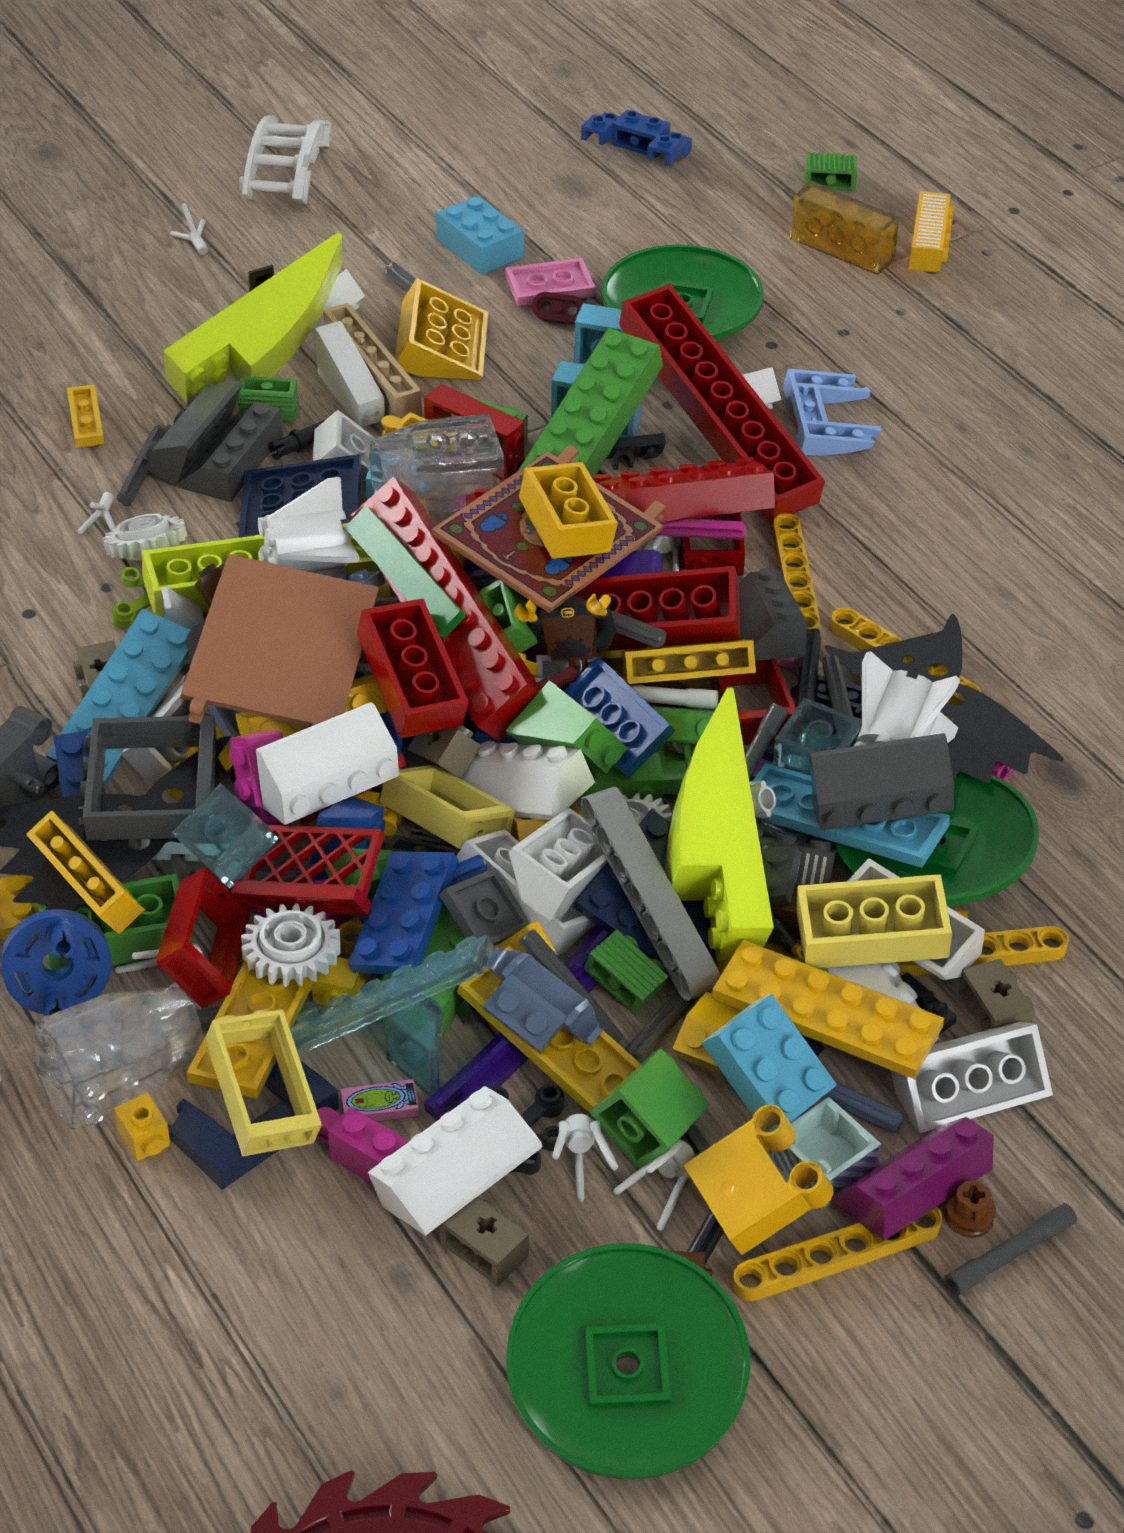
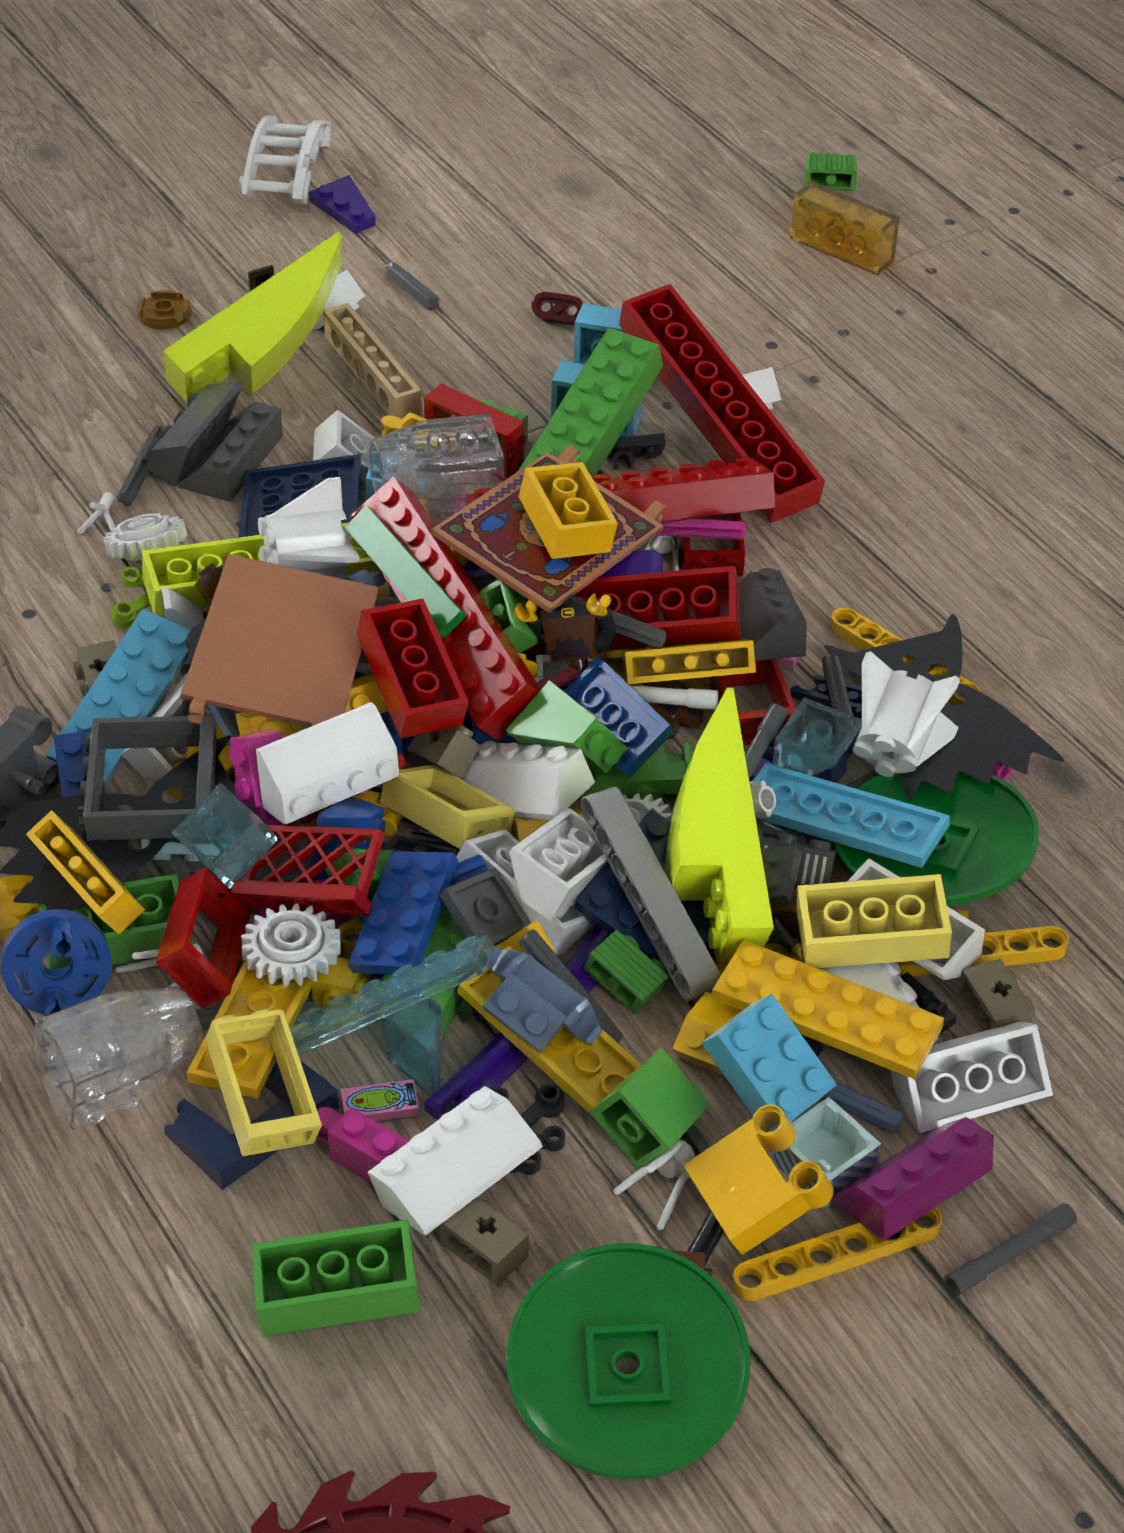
(85, 416): yellow plate -> none
(142, 1127): yellow brick -> none
(164, 310): none -> pearl gold tile
(195, 236): white plant -> none
(273, 392): bright green brick -> none
(295, 441): black pin -> none
(335, 1278): none -> bright green brick
(344, 203): none -> dark purple wing
(348, 375): white slope -> none
(440, 334): yellow slope -> none
(480, 235): medium azure brick -> none
(560, 277): bright pink plate -> none
(579, 1134): white plant -> none
(638, 134): blue bracket -> none
(658, 1026): dark grey axle -> none
(687, 723): bright green brick -> none
(712, 283): green dish -> none
(795, 556): yellow beam -> none
(809, 667): black axle -> none
(815, 435): light blue wedge -> none
(882, 781): dark grey slope -> none
(931, 232): yellow brick -> none
(959, 1210): dark orange piece -> none

